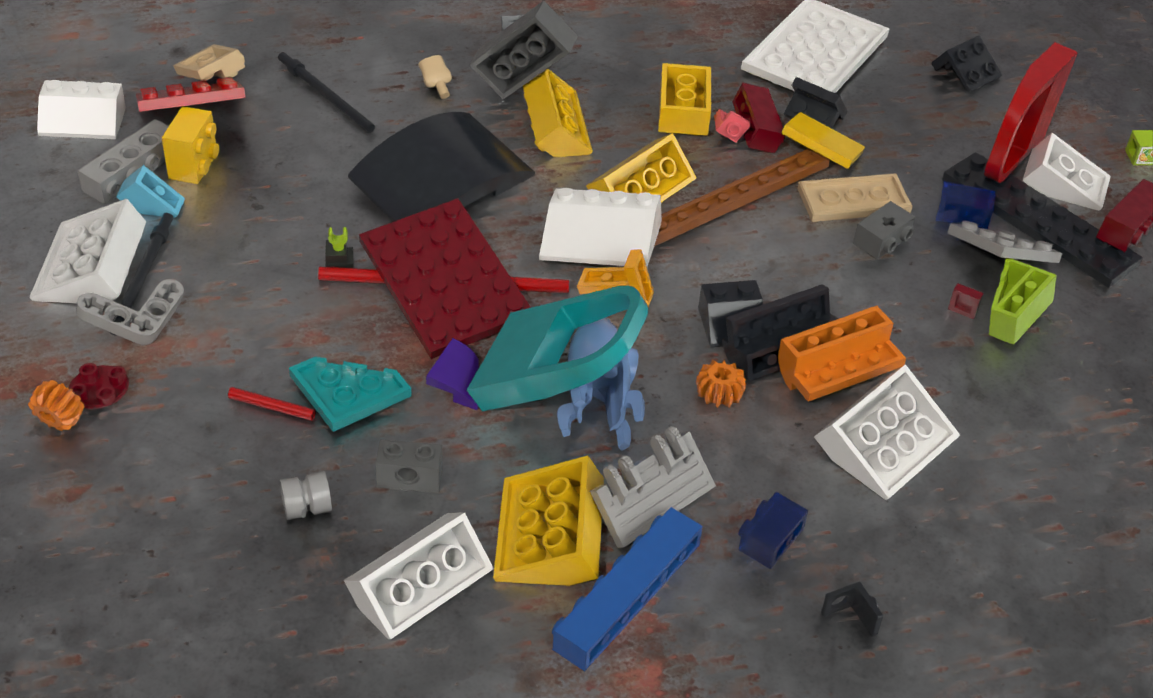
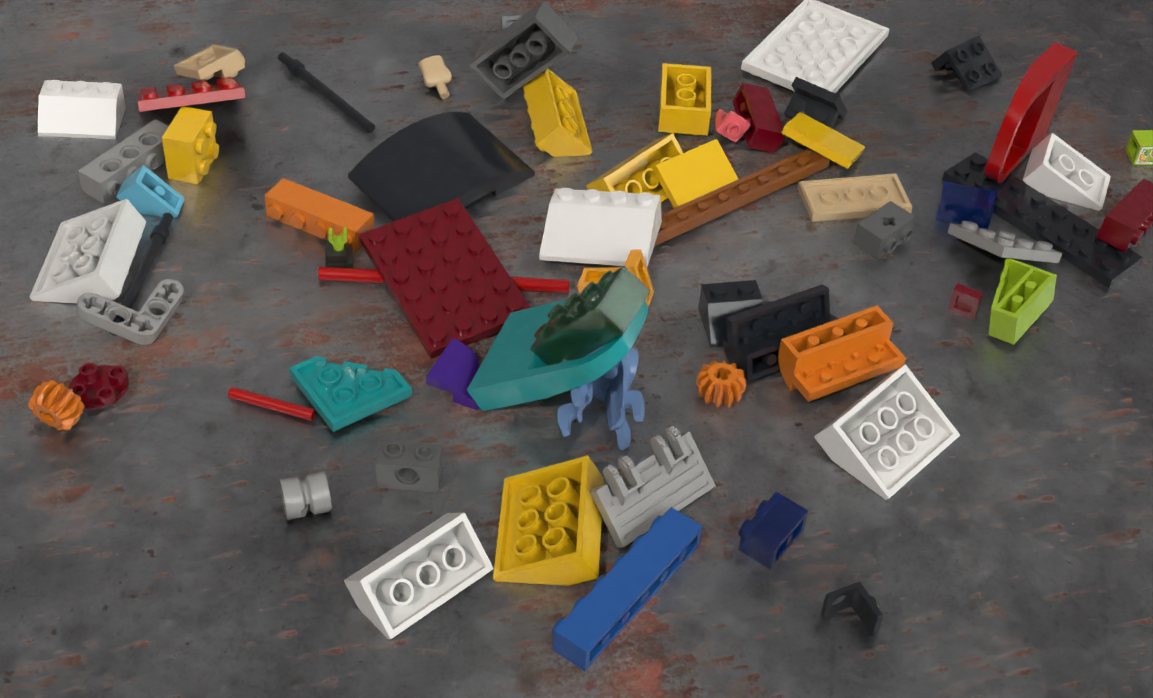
(316, 212): none -> orange brick
(590, 318): none -> clear green brick
(695, 173): none -> yellow tile

